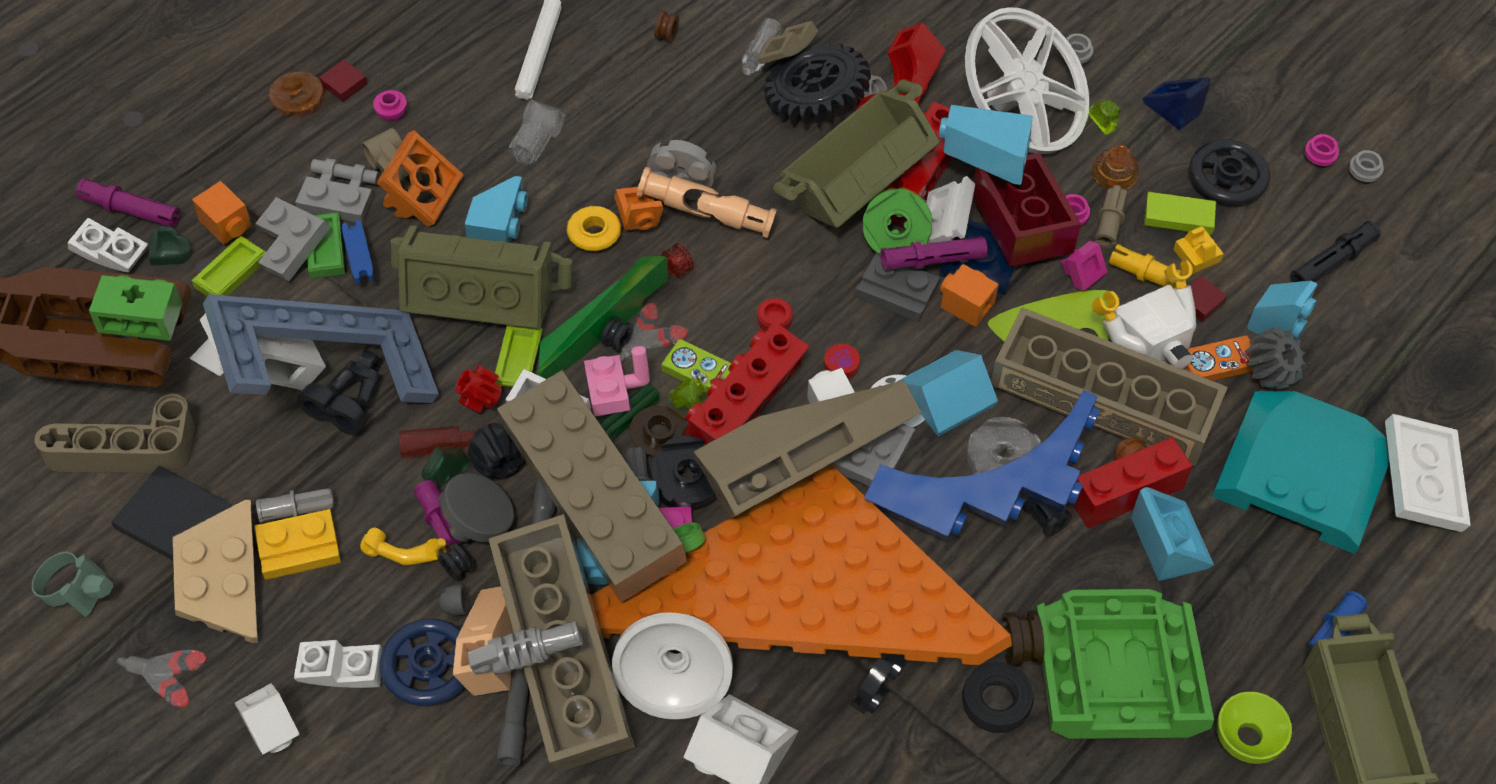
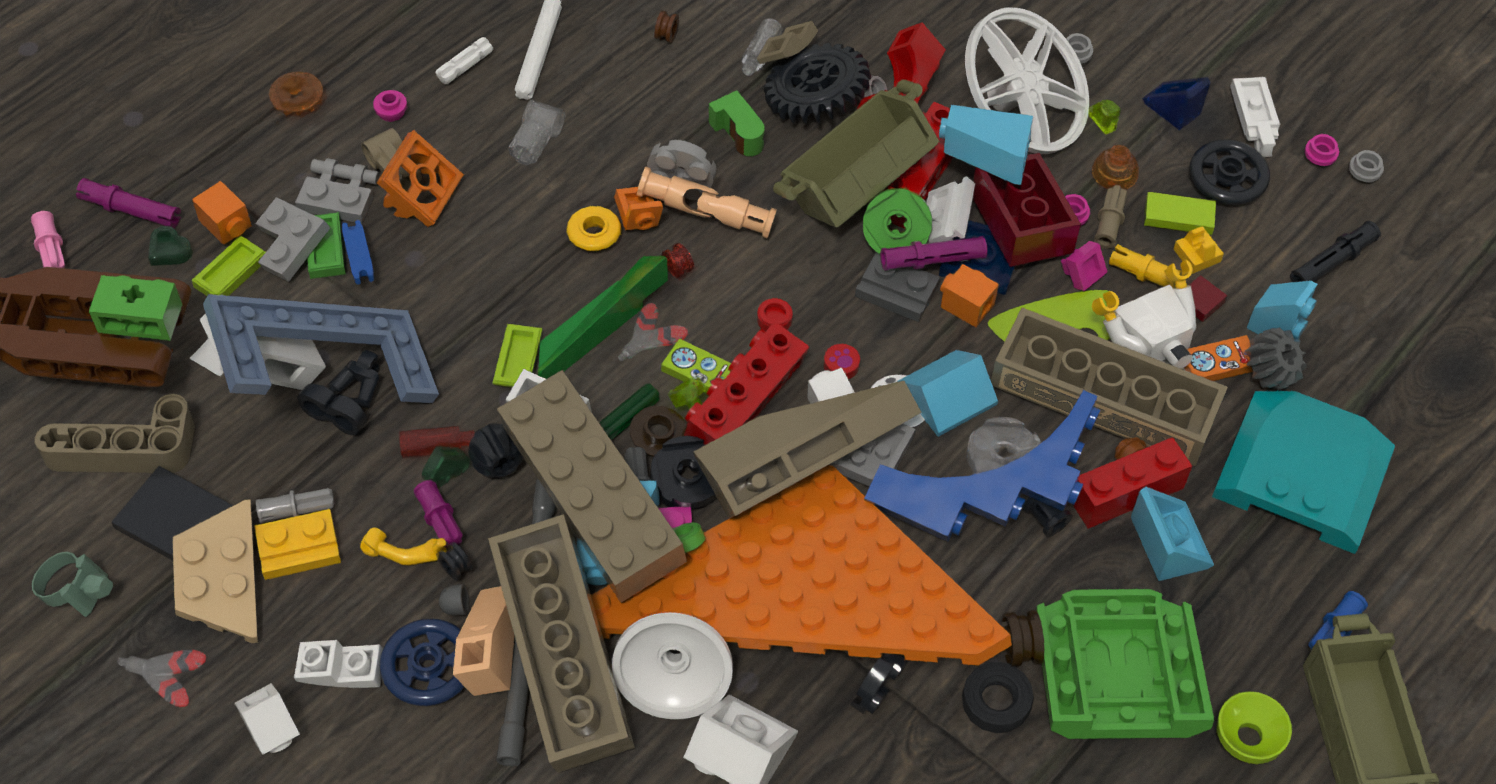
(47, 240): none -> bright pink axle
(108, 248): white slope -> none
(343, 80): dark red tile -> none
(464, 60): none -> white axle
(475, 508): dark grey tile -> none
(476, 278): olive container -> none
(478, 388): red gear -> none
(496, 212): medium azure slope -> none
(523, 648): light grey hinge -> none
(610, 386): bright pink plate -> none
(617, 334): black bush -> none
(739, 122): none -> bright green leg
(1256, 112): none -> white hinge
(1427, 473): white plate -> none

